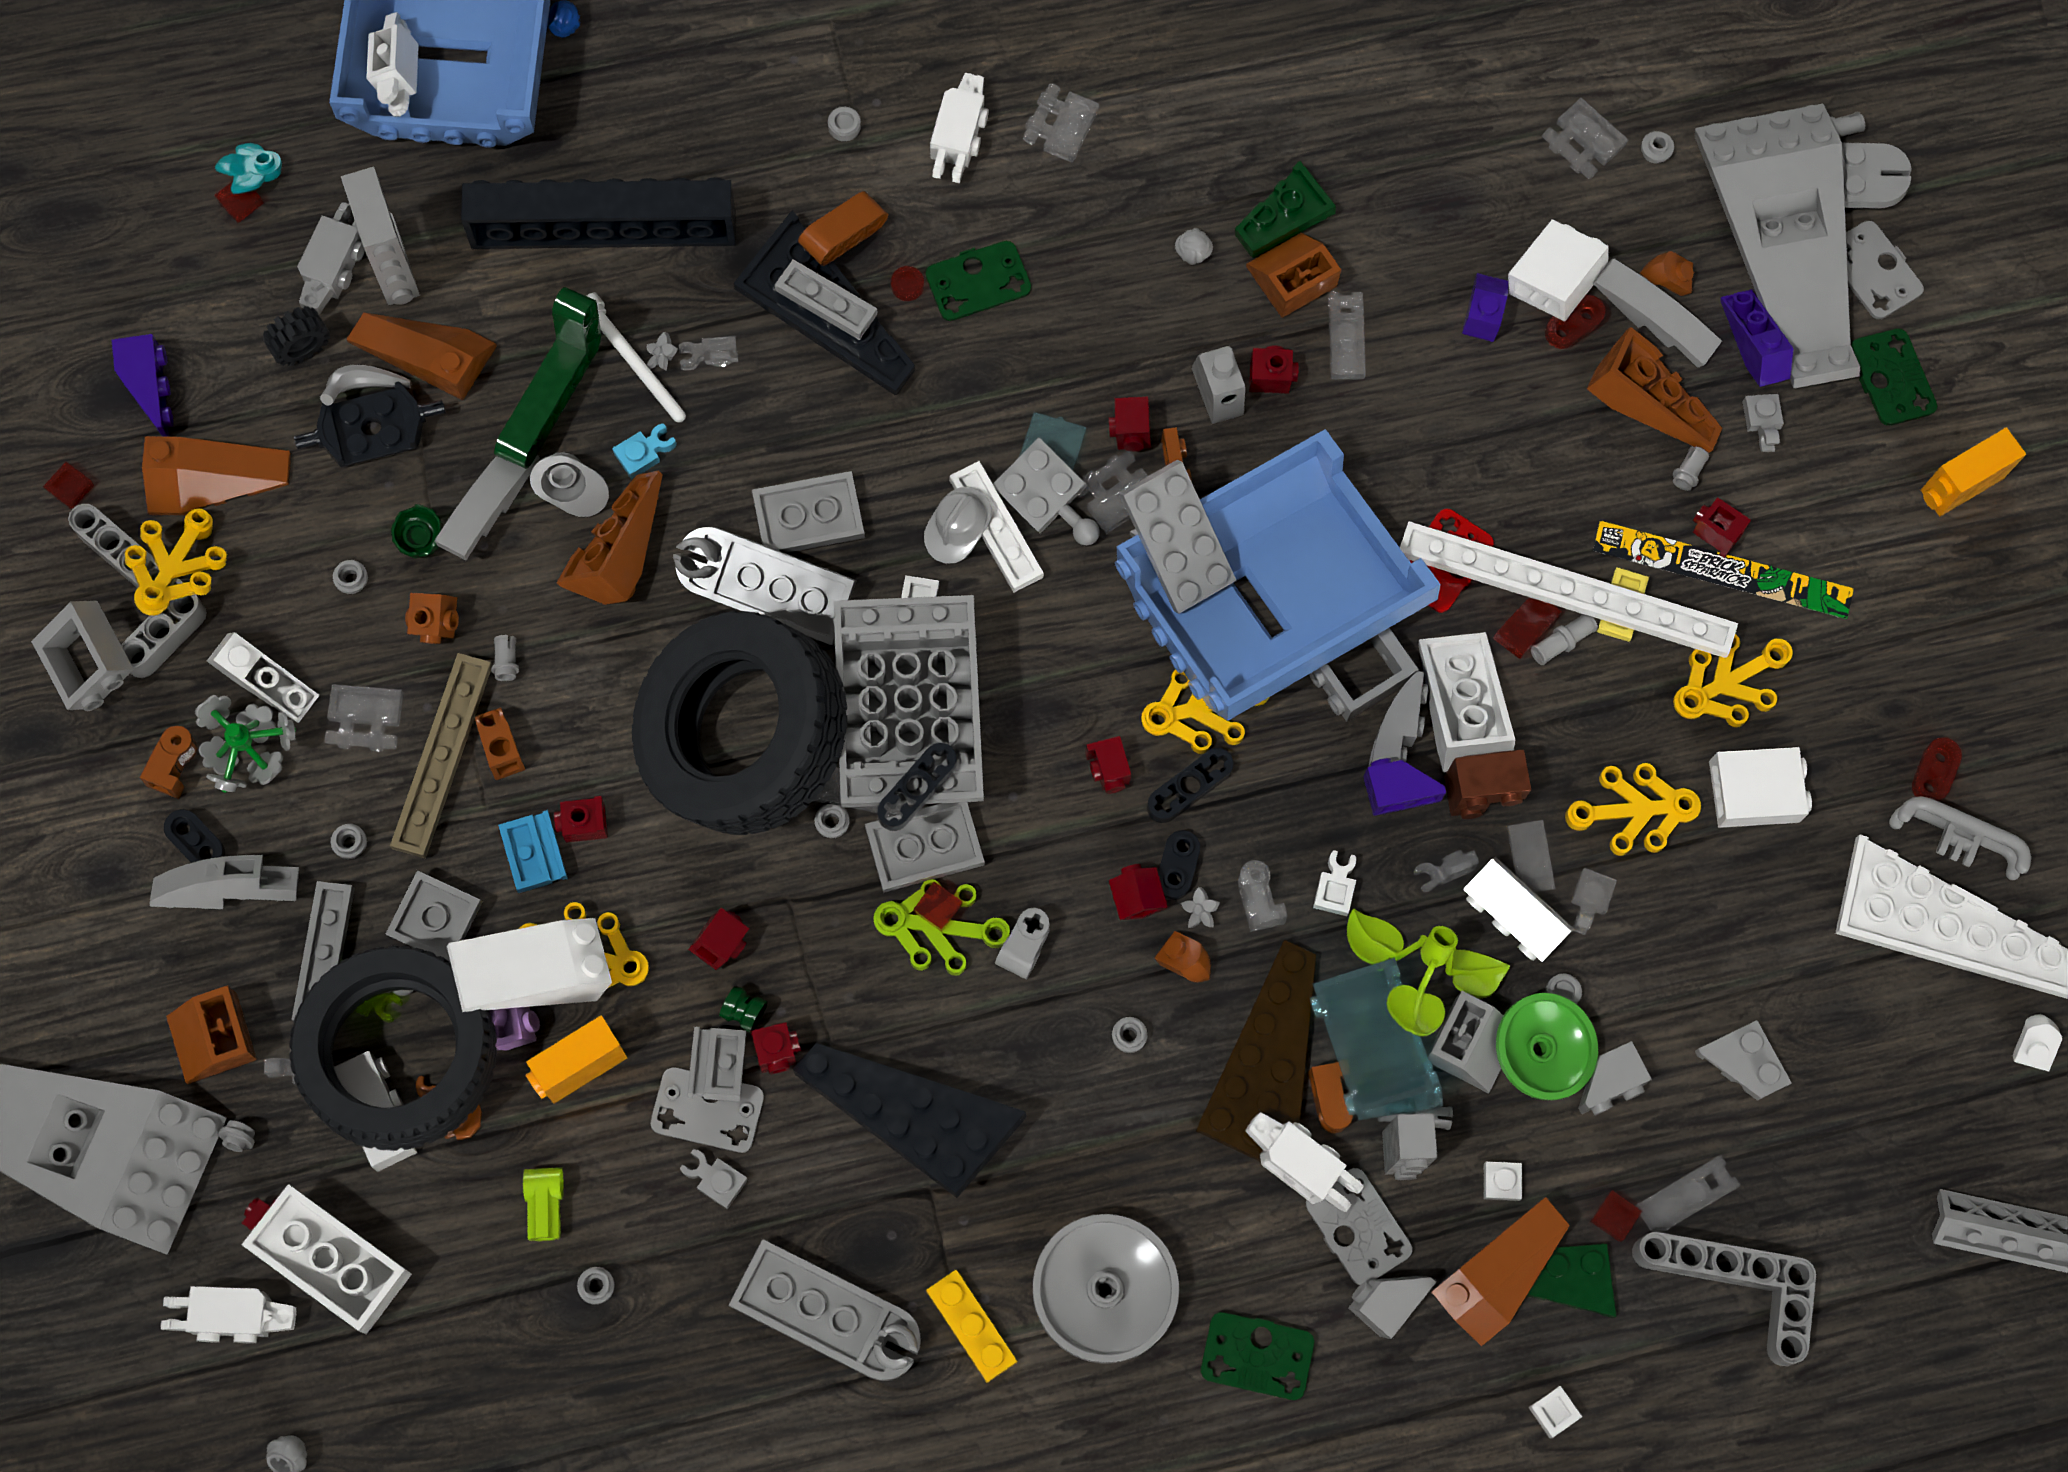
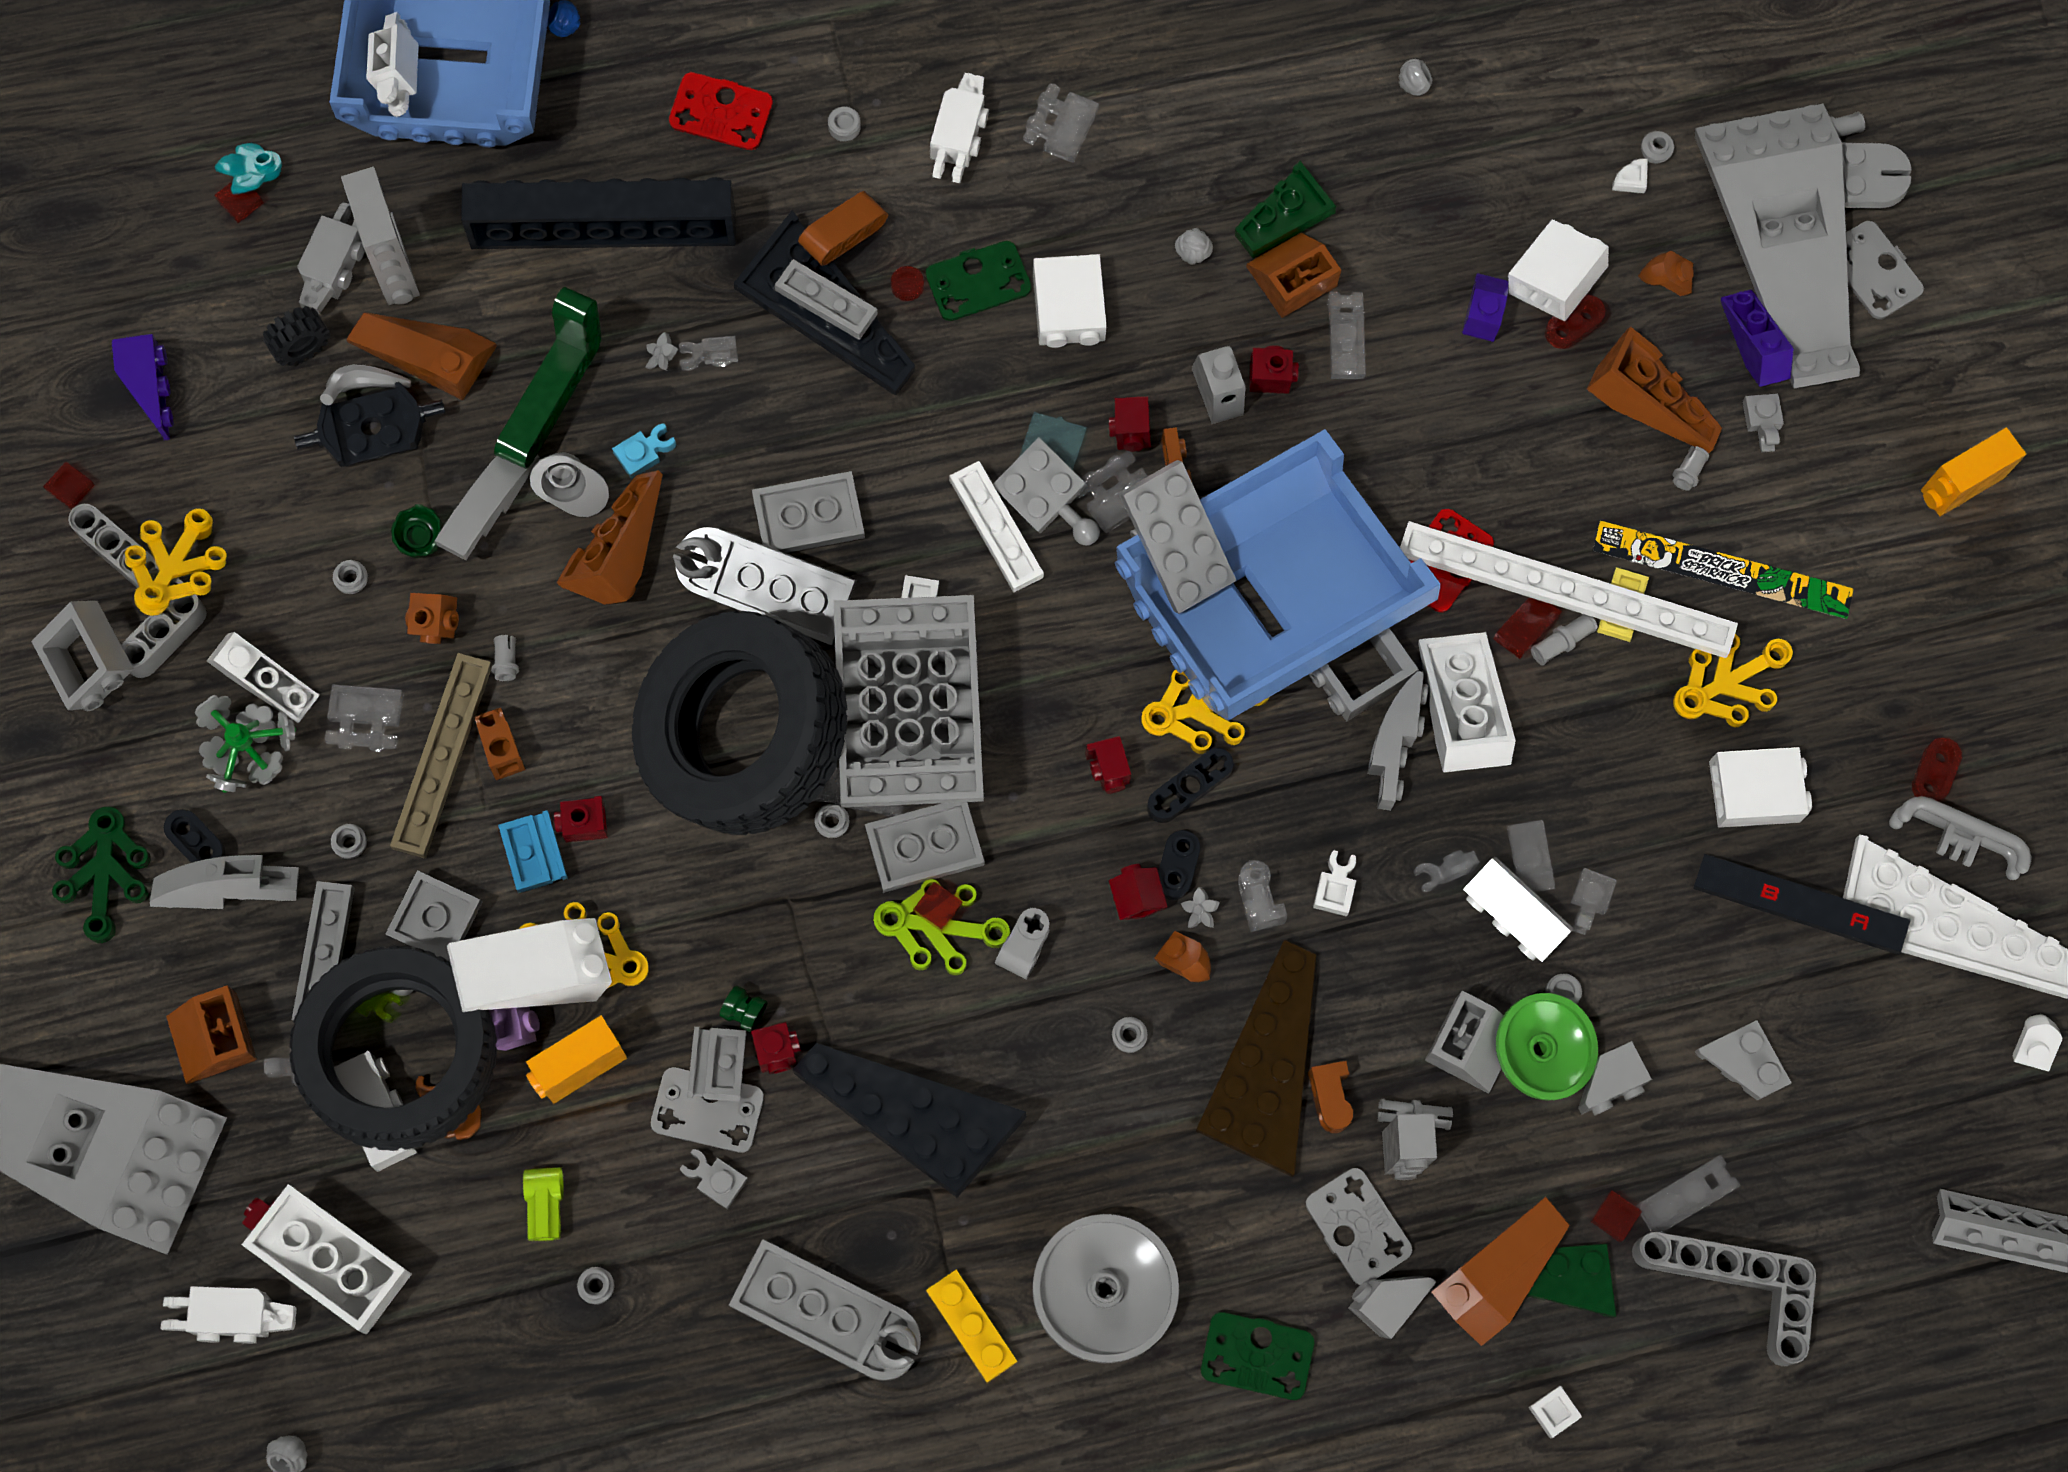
(101, 868): none -> dark green plant
(168, 761): dark orange leg -> none
(197, 473): dark orange wedge -> none
(237, 1136): light grey plate -> none
(637, 363): white piece -> none
(720, 119): none -> red axle
(720, 939): dark red brick -> none
(892, 800): black beam -> none
(957, 525): light grey piece -> none
(1069, 300): none -> white brick
(1302, 1161): white hinge -> none
(1377, 1057): clear light blue windscreen -> none
(1399, 787): dark purple slope -> none
(1414, 1010): lime plant -> none
(1415, 77): none -> light grey piece
(1486, 779): copper brick -> none
(1503, 1181): white plate -> none
(1591, 131): clear plate -> none
(1632, 177): none -> white tile
(1638, 807): yellow plant -> none
(1657, 311): light grey slope -> none
(1720, 525): dark red brick -> none
(1802, 904): none -> black tile
(1902, 375): dark green axle -> none

